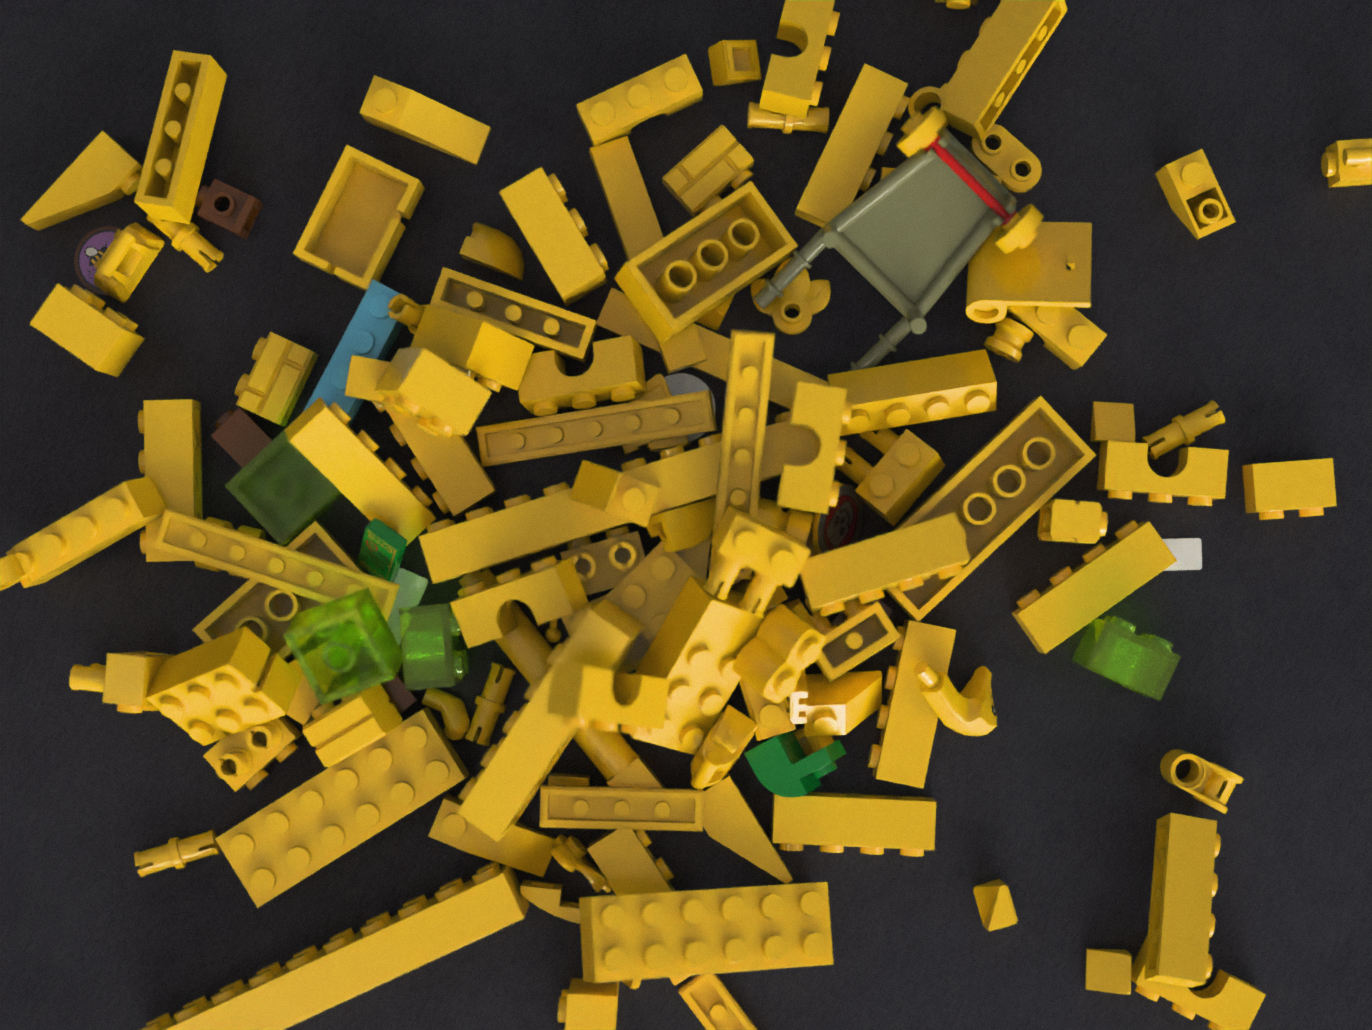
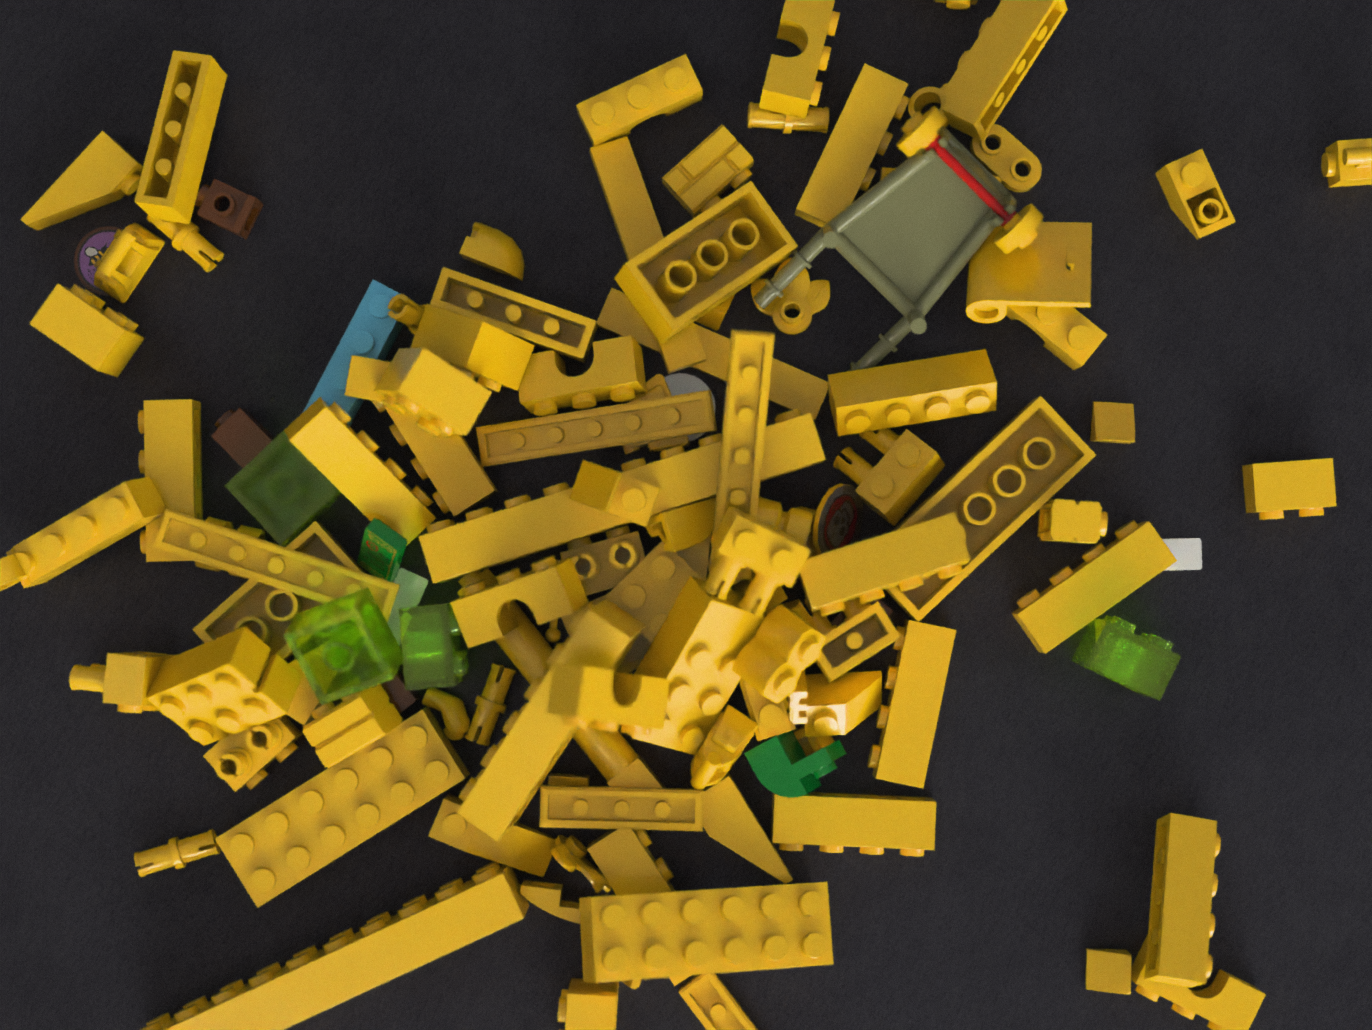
(275, 379): yellow brick -> none
(359, 219): yellow piece -> none
(423, 120): yellow slope -> none
(556, 235): yellow brick -> none
(734, 62): yellow slope -> none
(822, 412): yellow arch -> none
(965, 713): yellow animal -> none
(995, 905): yellow slope -> none
(1009, 339): yellow wheel -> none
(1126, 471): yellow arch -> none
(1183, 429): yellow pin -> none
(1205, 780): yellow piece -> none

